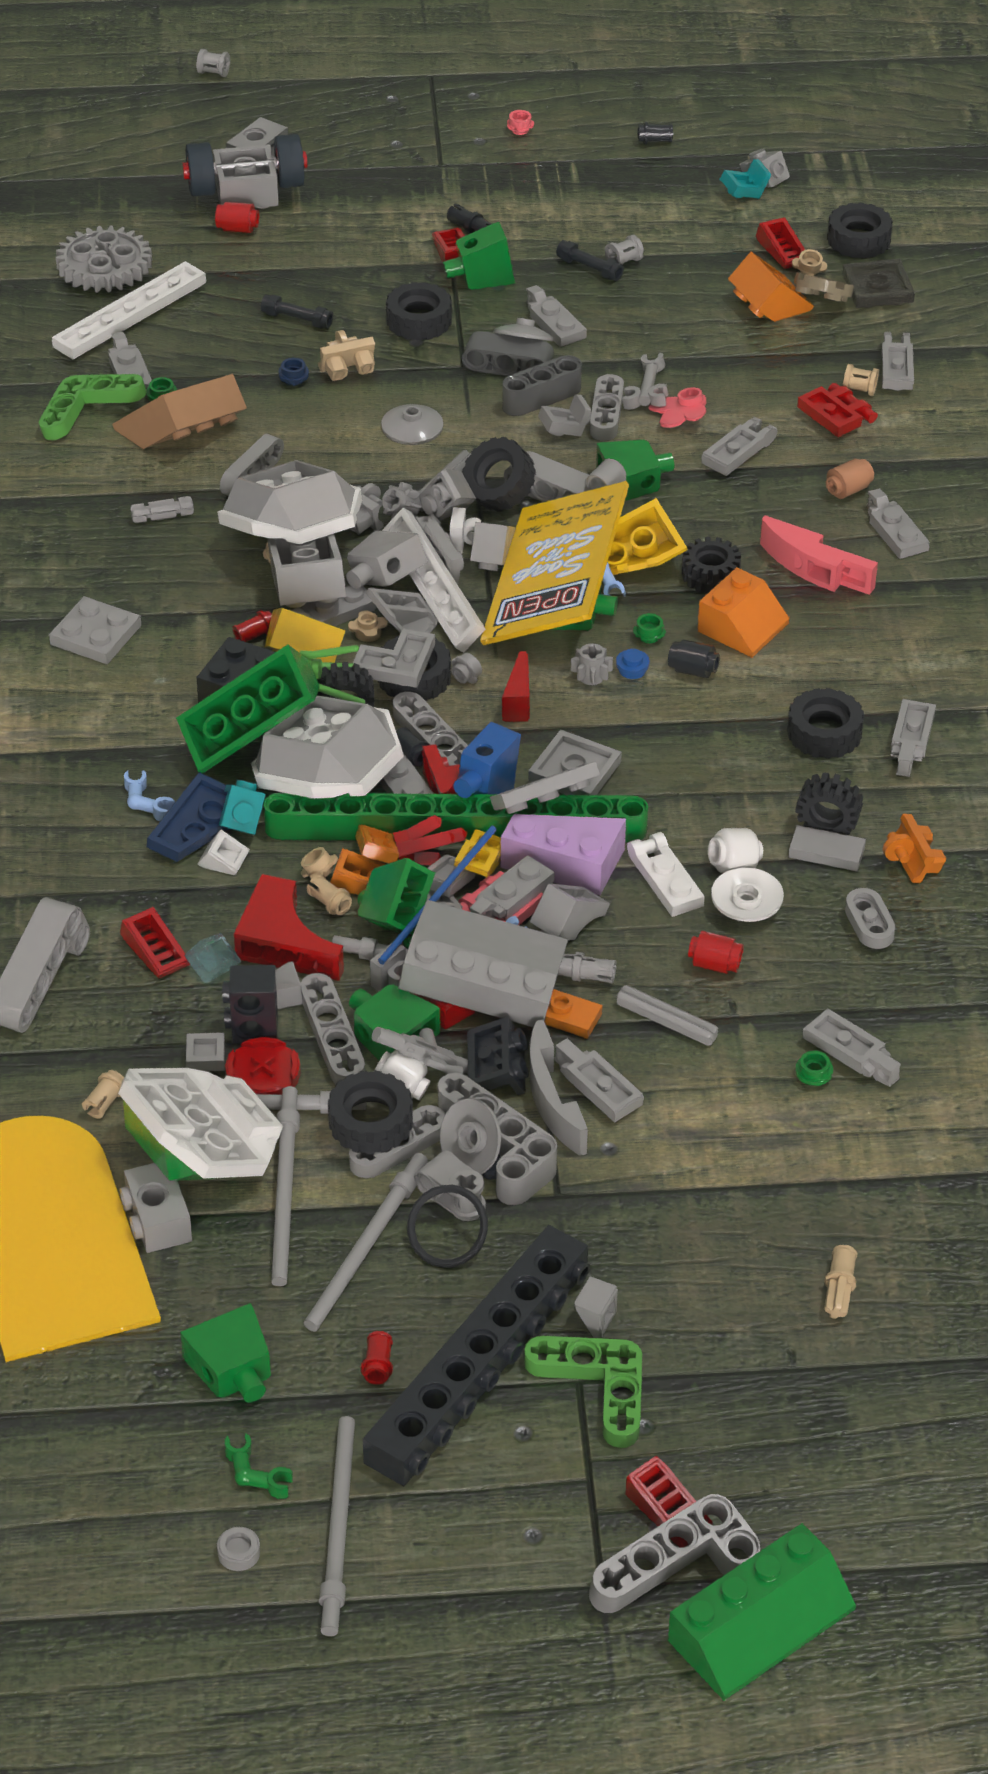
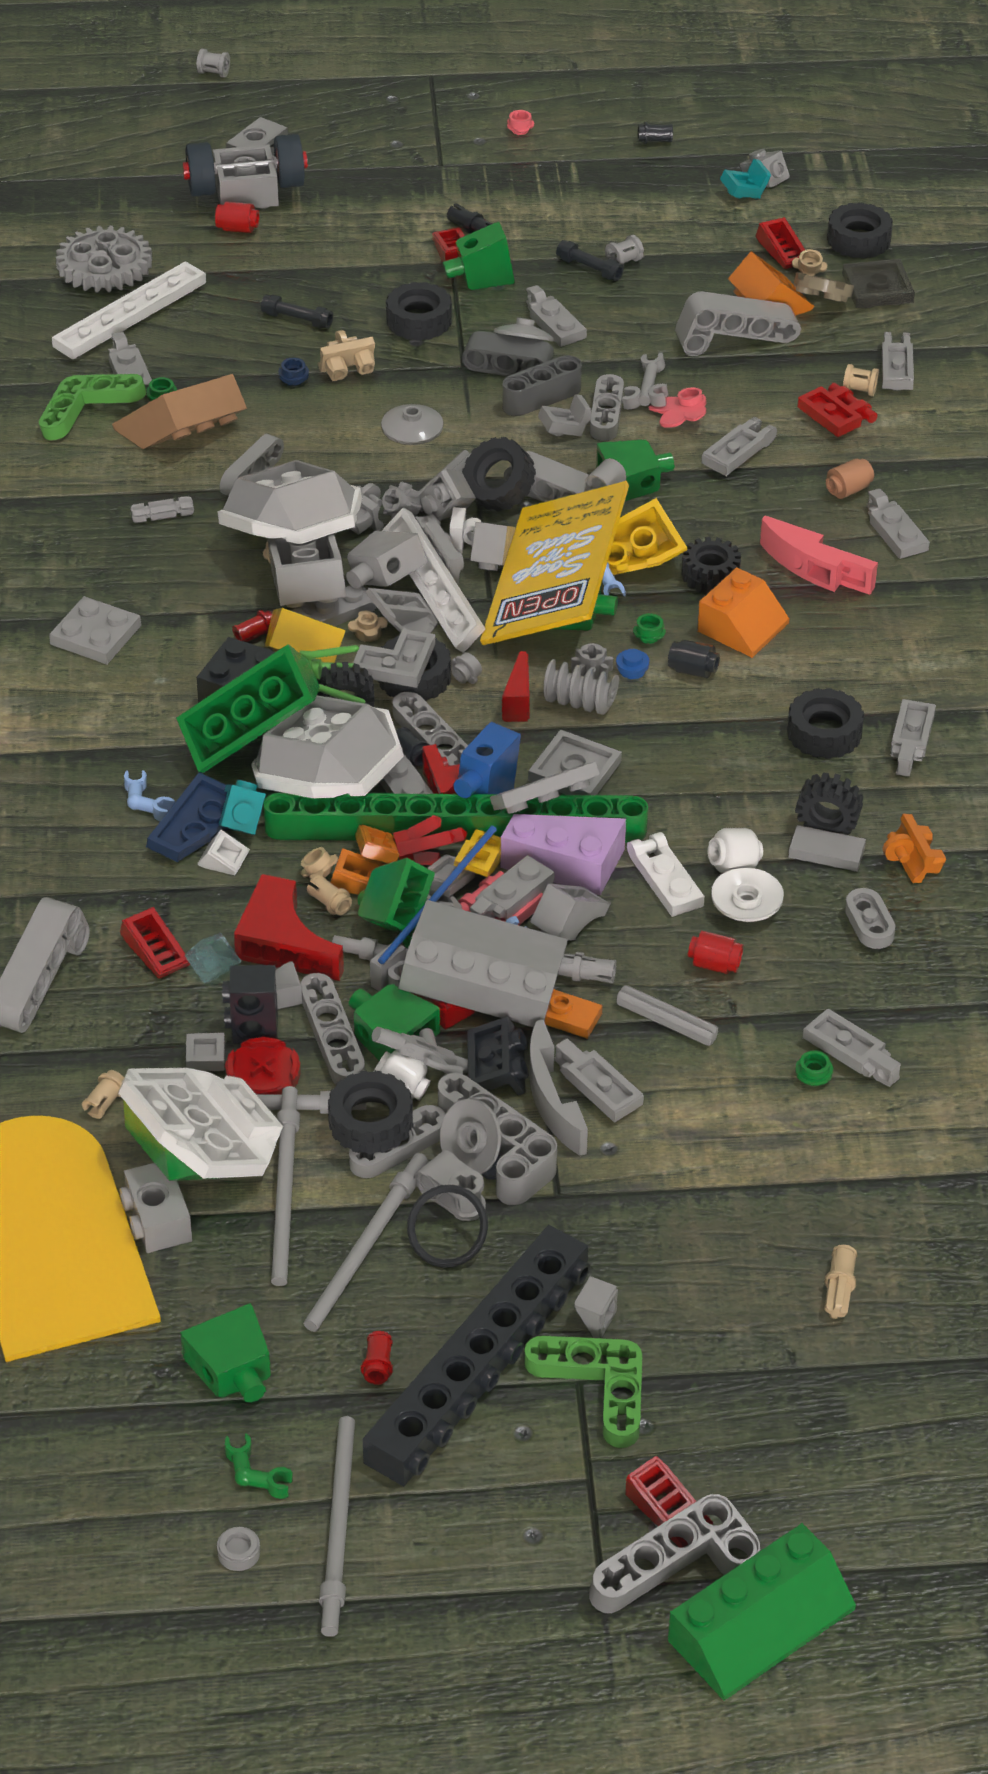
(579, 689): none -> light grey piece
(734, 316): none -> light grey beam

